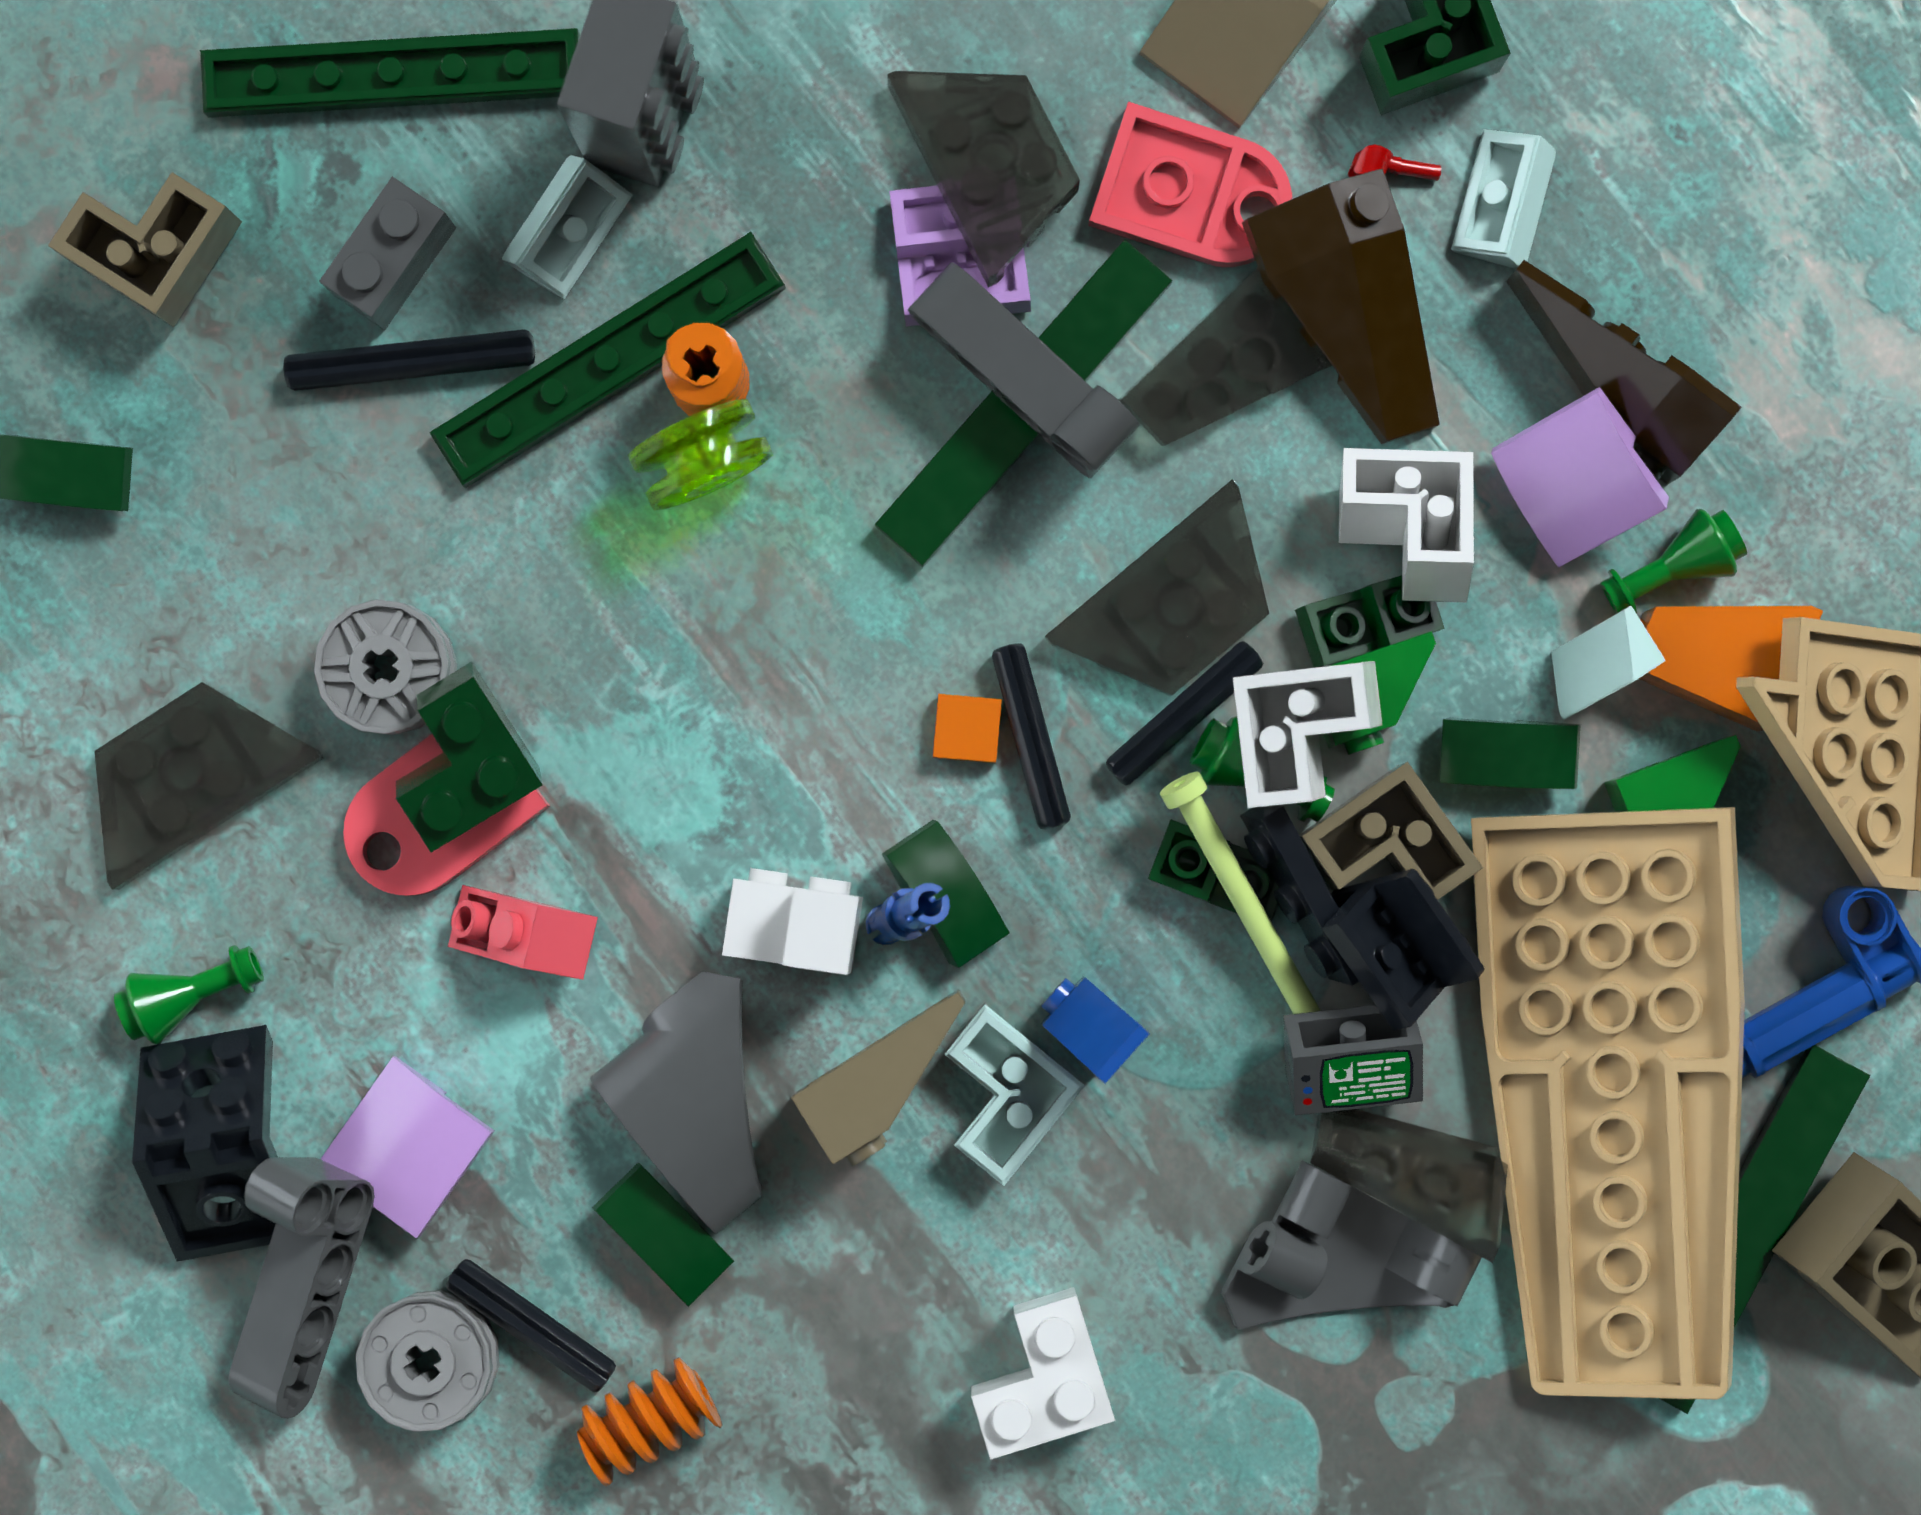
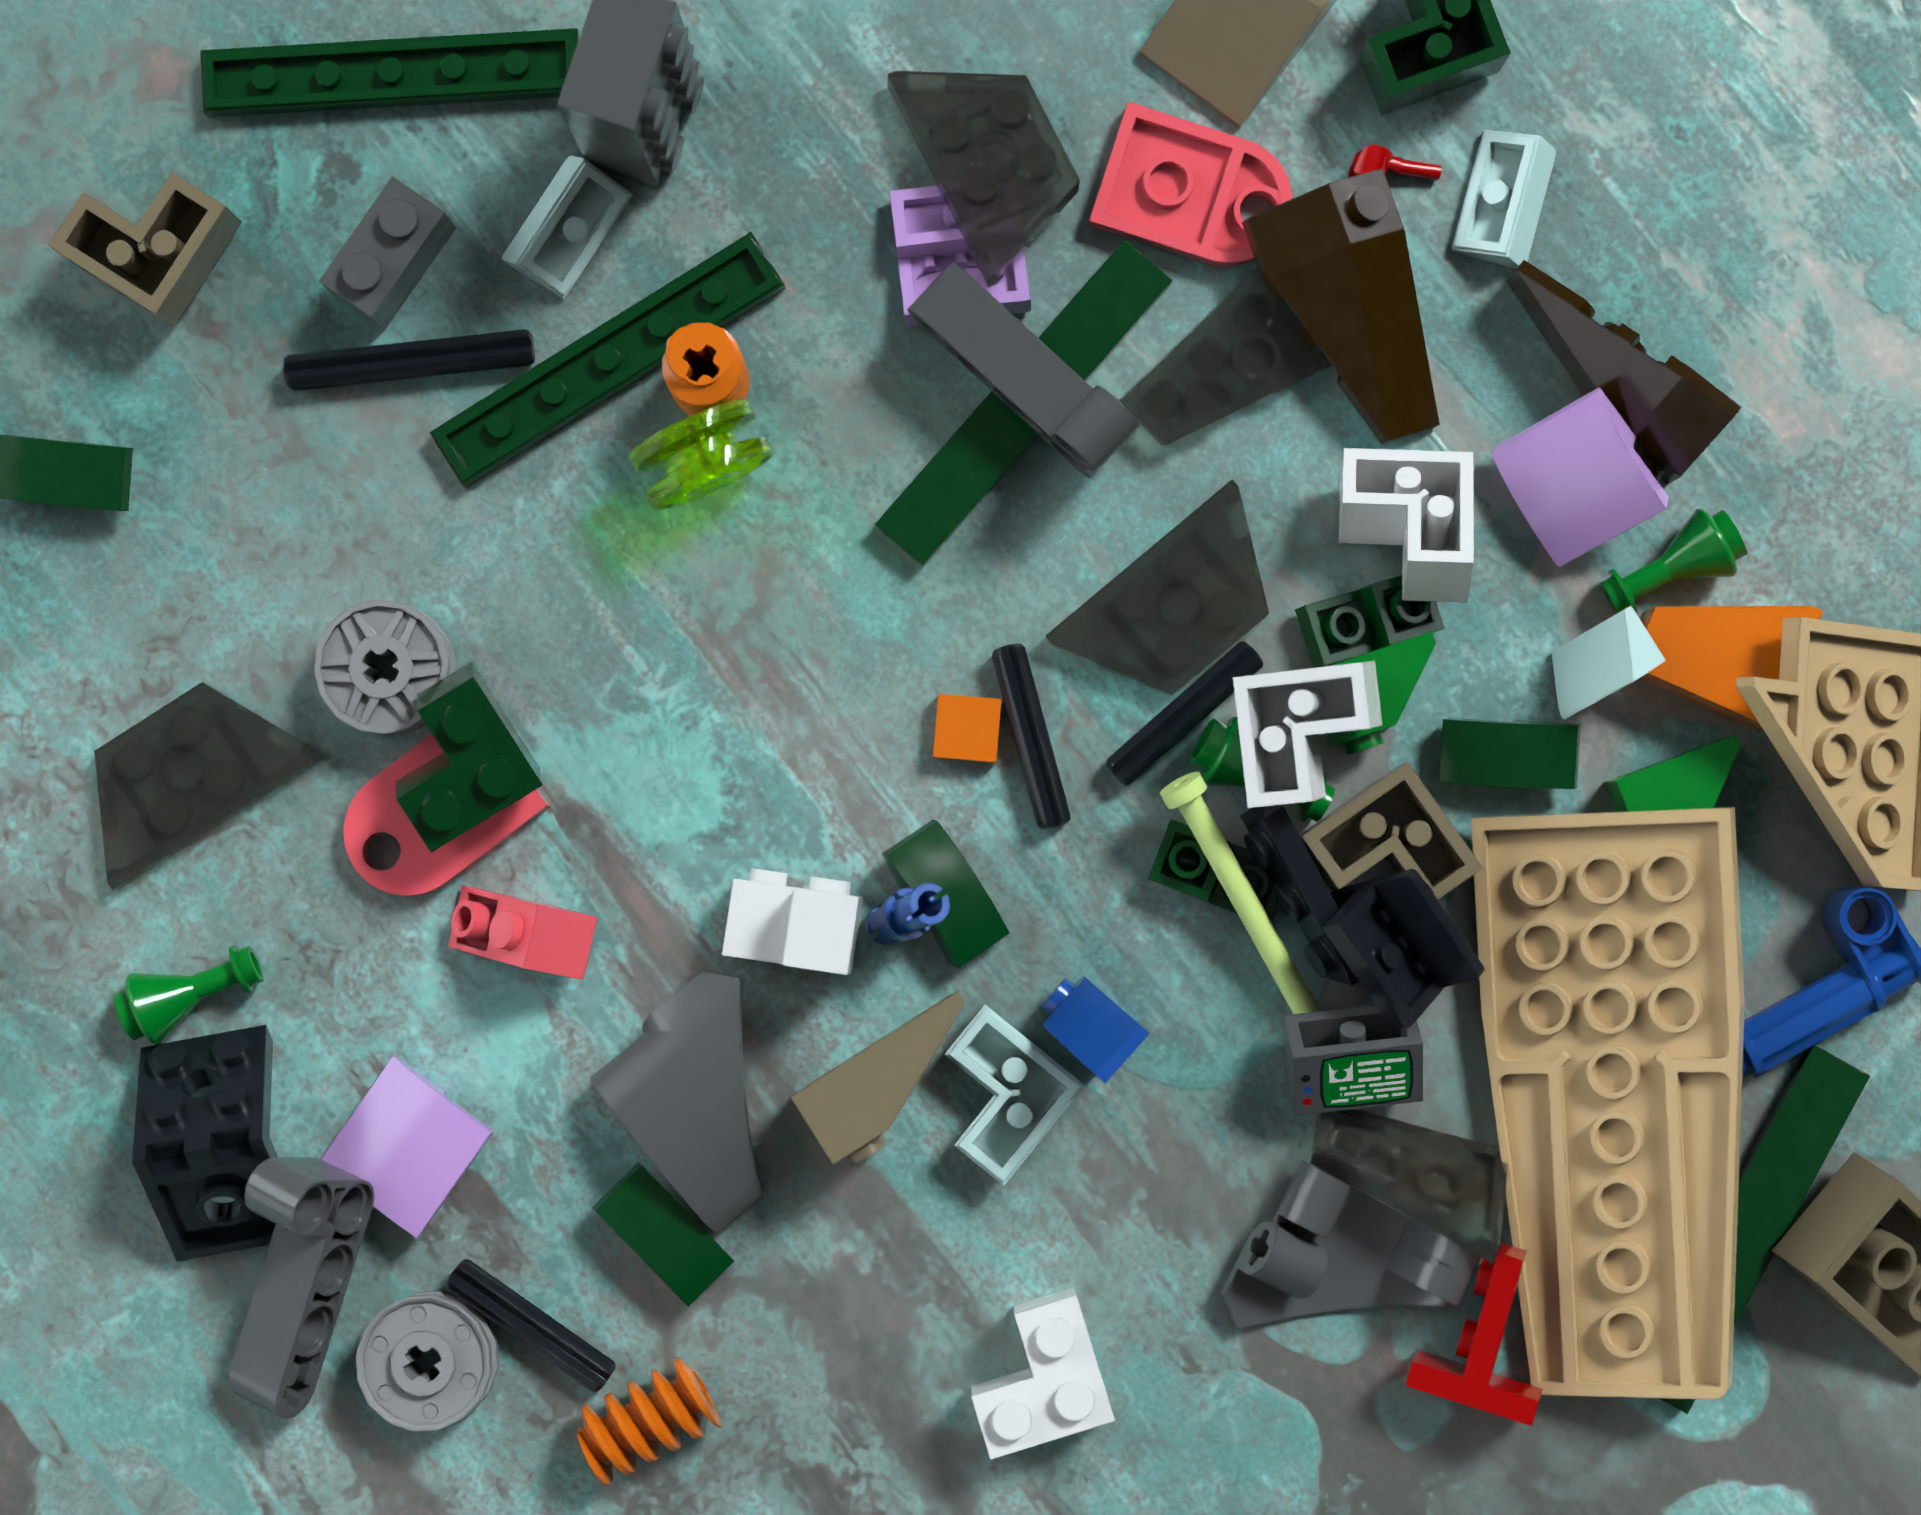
(1479, 1344): none -> red bracket

